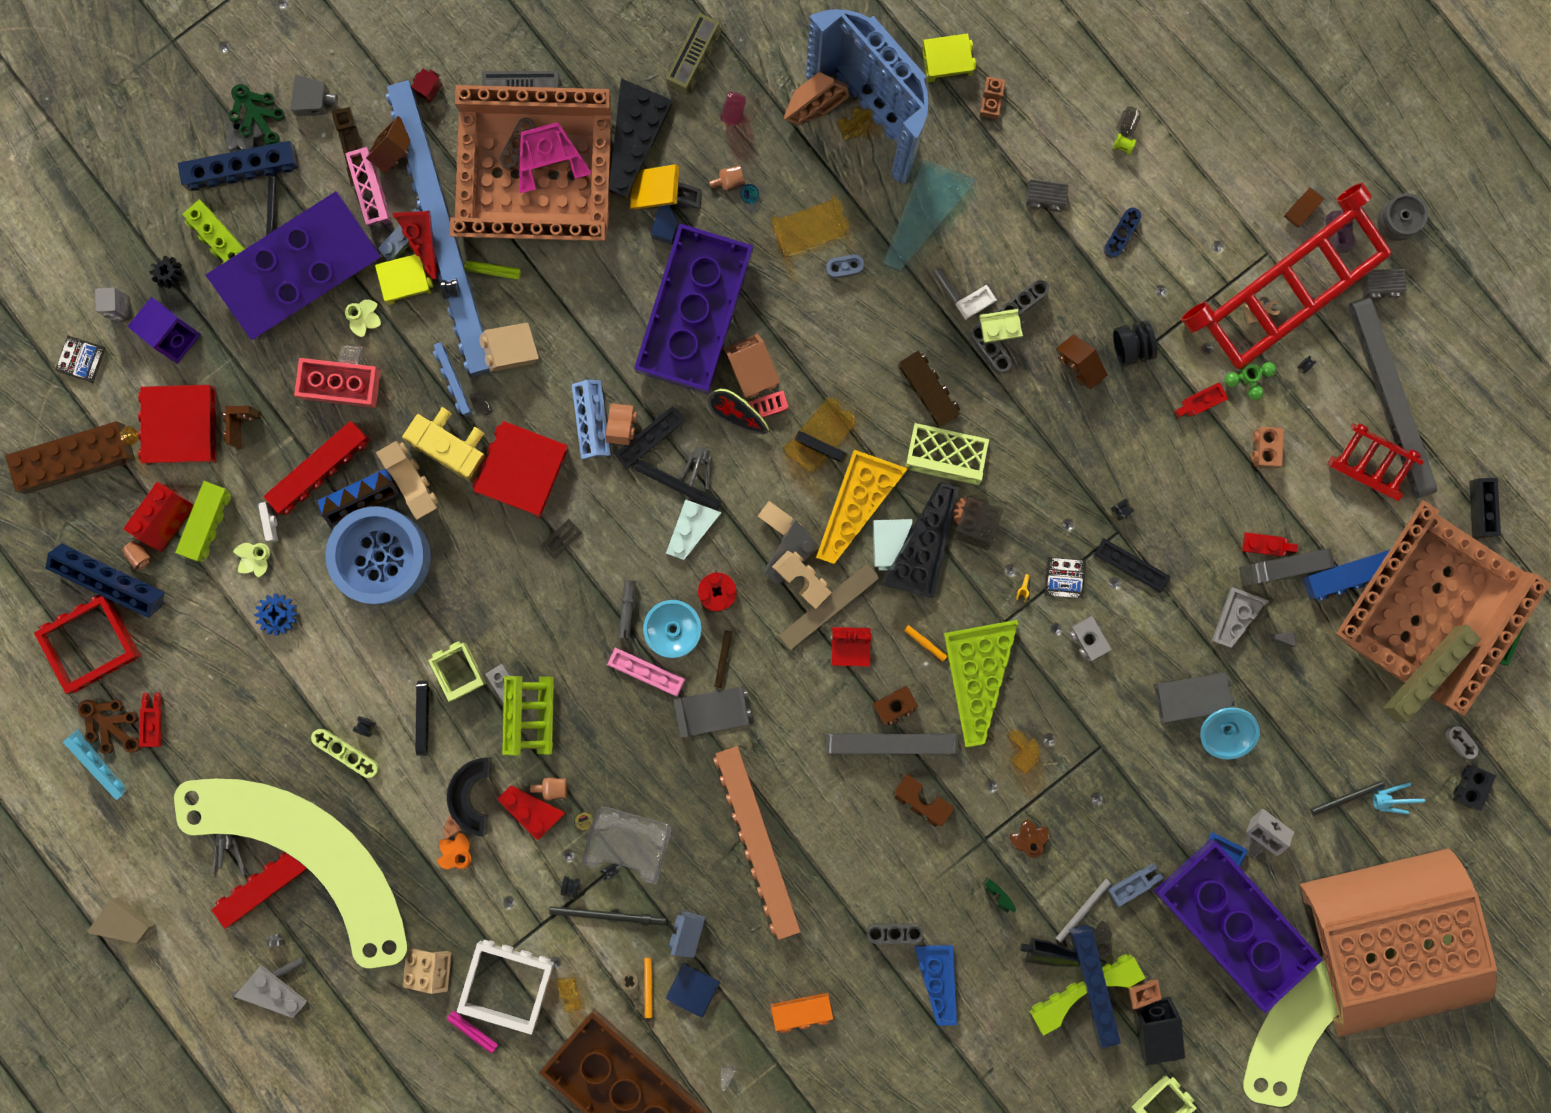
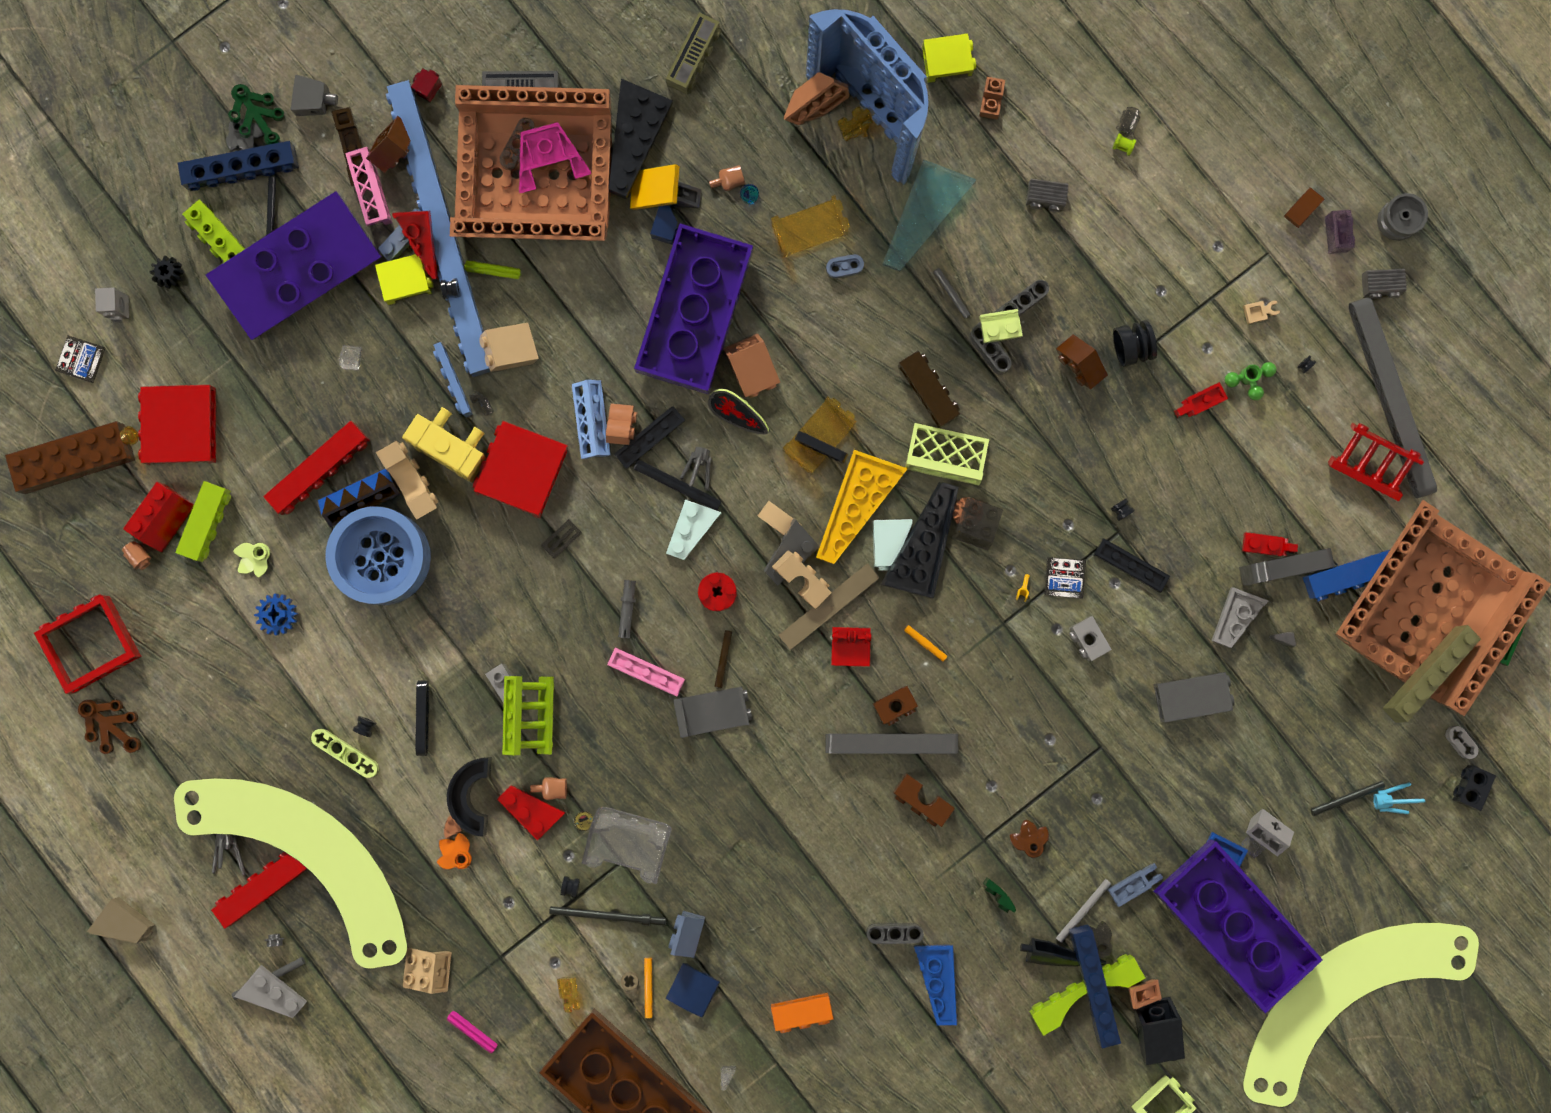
(91, 760): medium azure wing -> none
(104, 580): dark blue brick -> none
(150, 721): red hinge -> none
(164, 330): dark purple slope -> none
(232, 419): reddish brown bracket -> none
(269, 522): white plate -> none
(337, 382): coral brick -> none
(364, 319): yellowish green plate -> none
(440, 655): yellowish green window -> none
(495, 1016): white window -> none
(609, 871): black bush -> none
(660, 620): medium azure dish -> none
(733, 108): clear pink gear -> none
(758, 843): nougat brick -> none
(784, 406): coral slope -> none
(976, 302): white plate -> none
(977, 669): lime wing -> none
(1028, 753): clear yellow brick -> none
(1133, 224): dark blue beam -> none
(1231, 741): medium azure dish -> none
(1274, 448): nougat brick -> none
(1351, 204): red fence -> none
(1400, 909): nougat slope -> none
(1485, 507): black brick -> none

